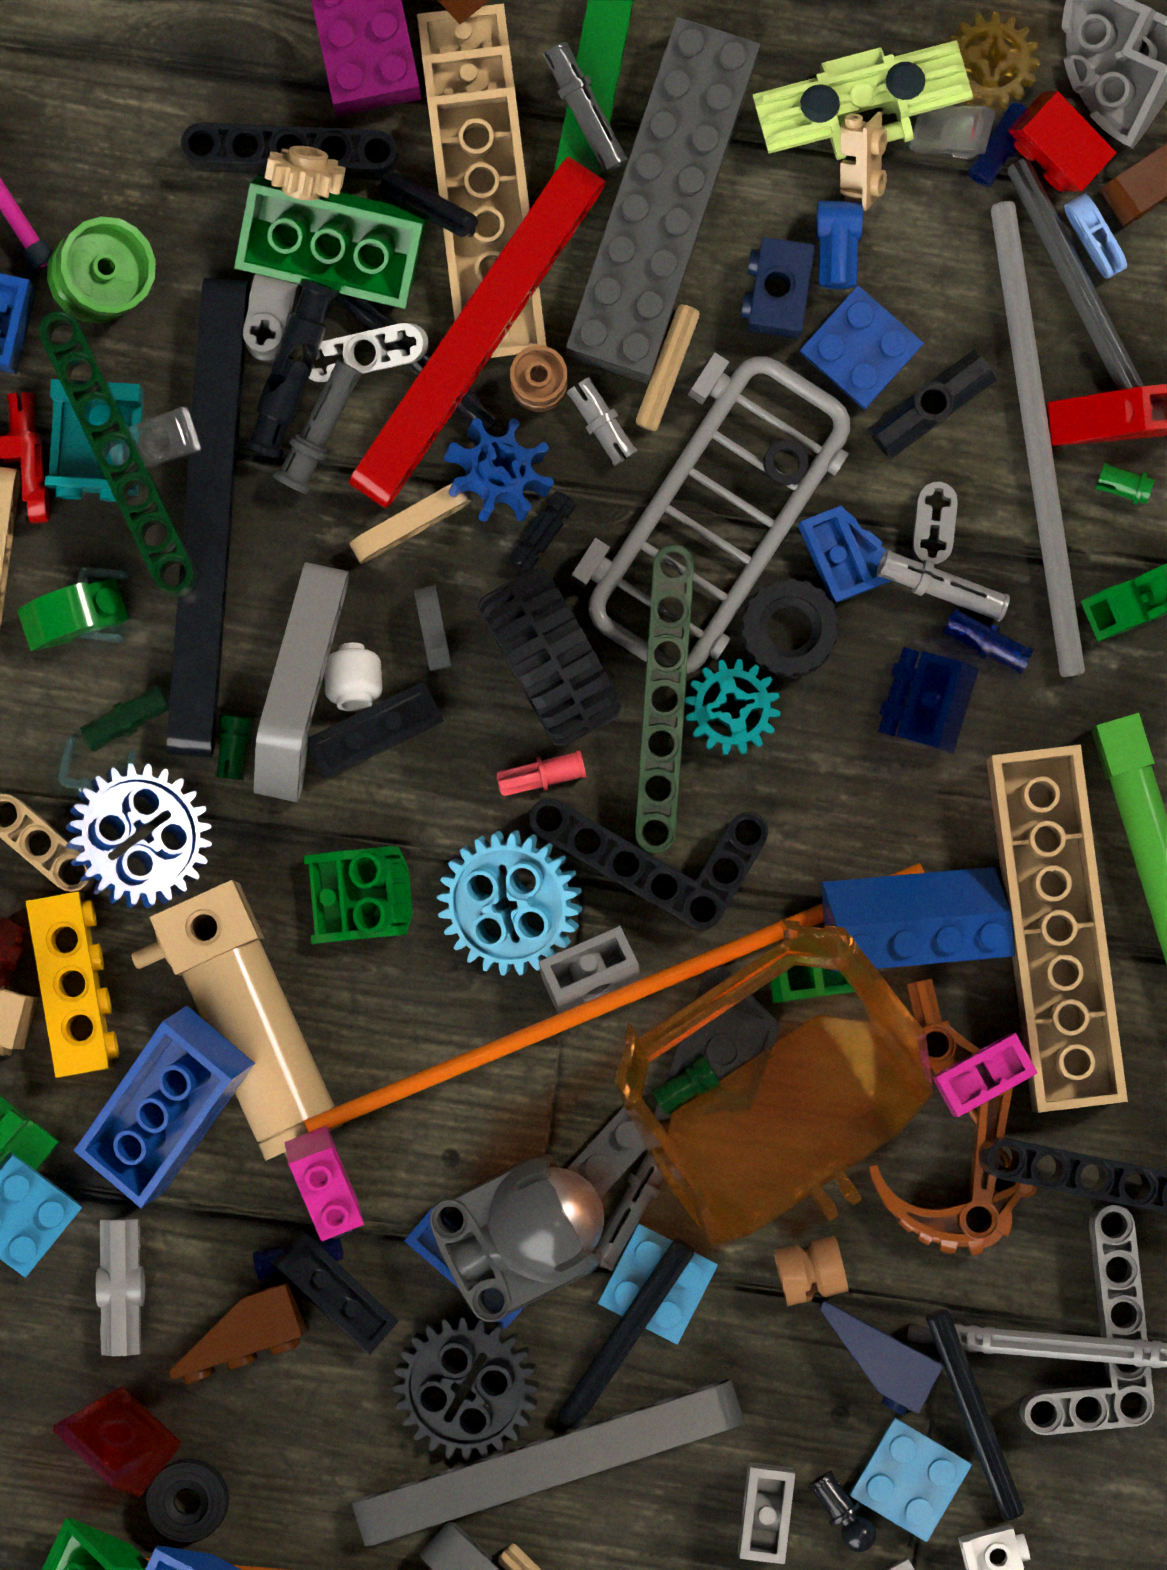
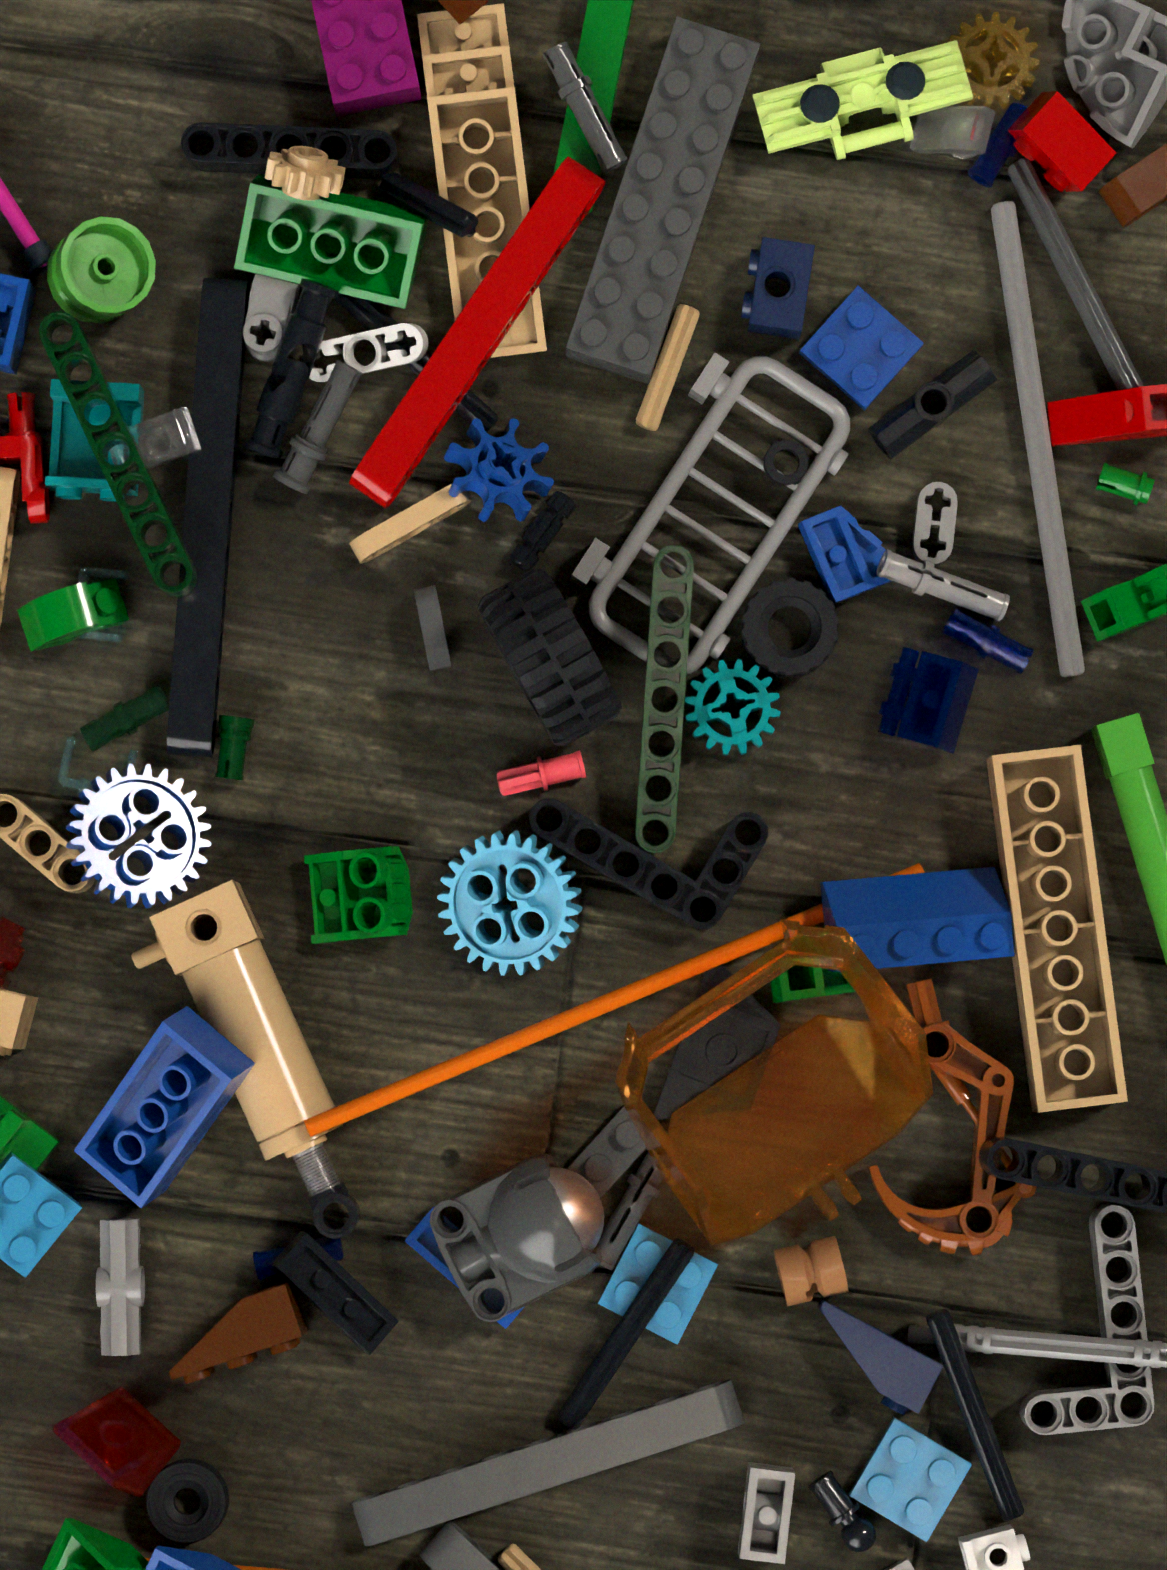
(46, 919): yellow brick -> none
(297, 682): light grey beam -> none
(323, 1183): dark pink brick -> none
(353, 677): white head -> none
(374, 730): black plate -> none
(432, 1367): black gear -> none
(538, 378): medium nougat wheel -> none
(589, 970): light grey brick -> none
(601, 421): light grey pin -> none
(694, 1080): dark green pin -> none
(839, 232): blue piece -> none
(867, 142): tan hinge -> none
(984, 1075): dark pink brick -> none
(1095, 235): light blue piece -> none

